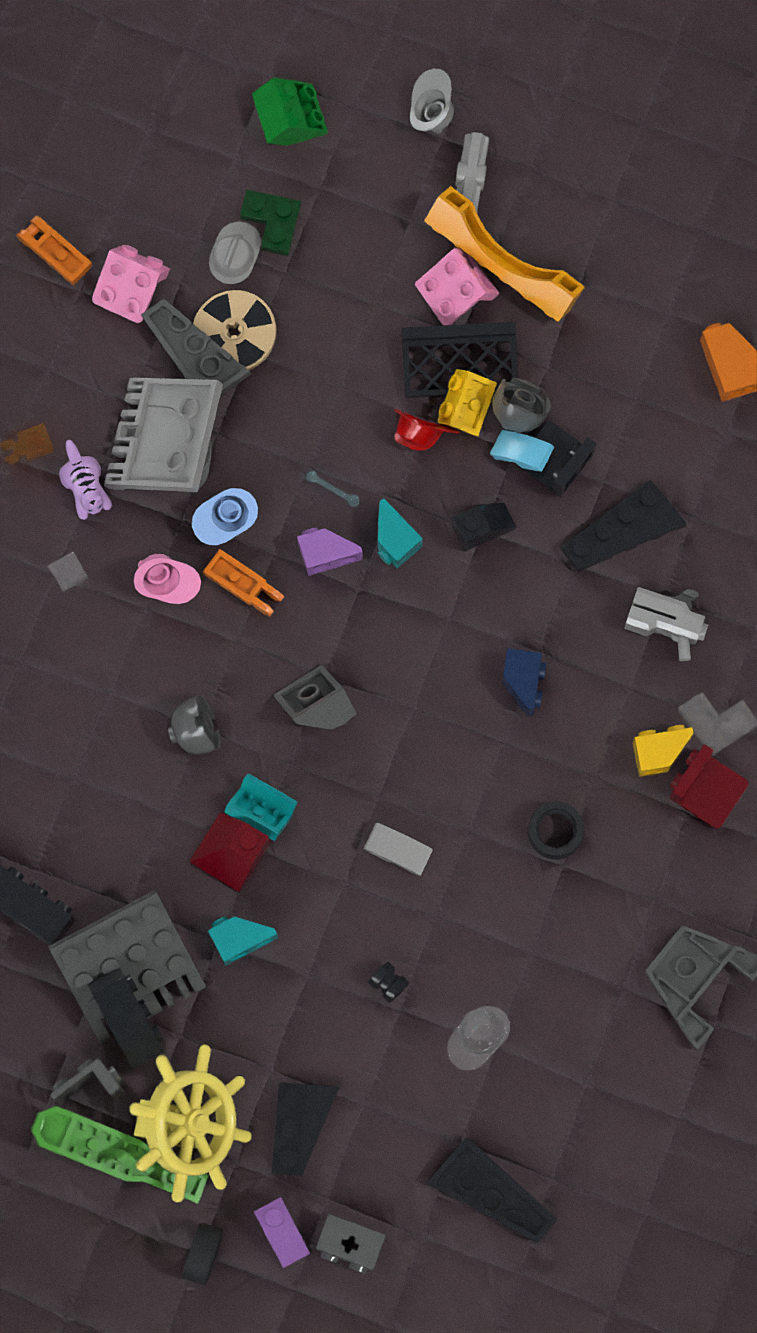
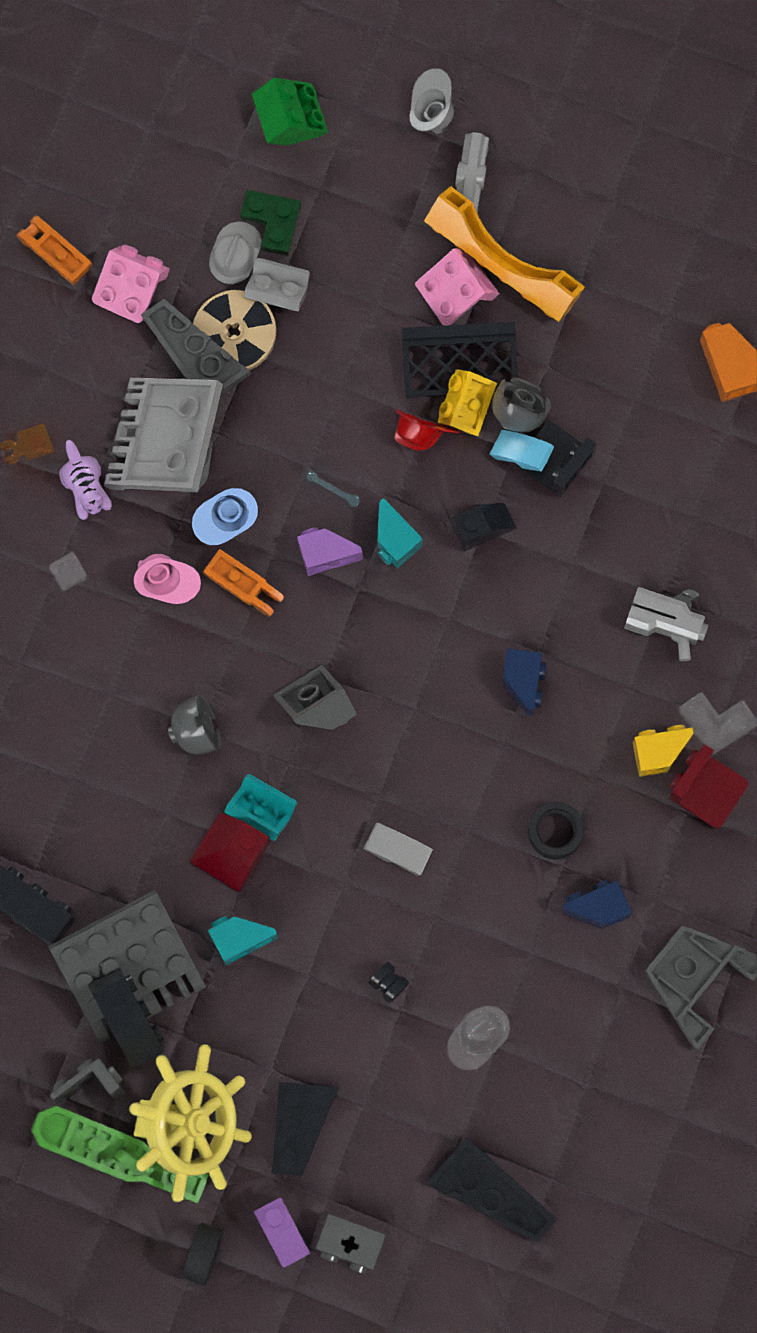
(277, 284): none -> light grey bracket
(600, 907): none -> dark blue slope
(632, 522): black wing -> none

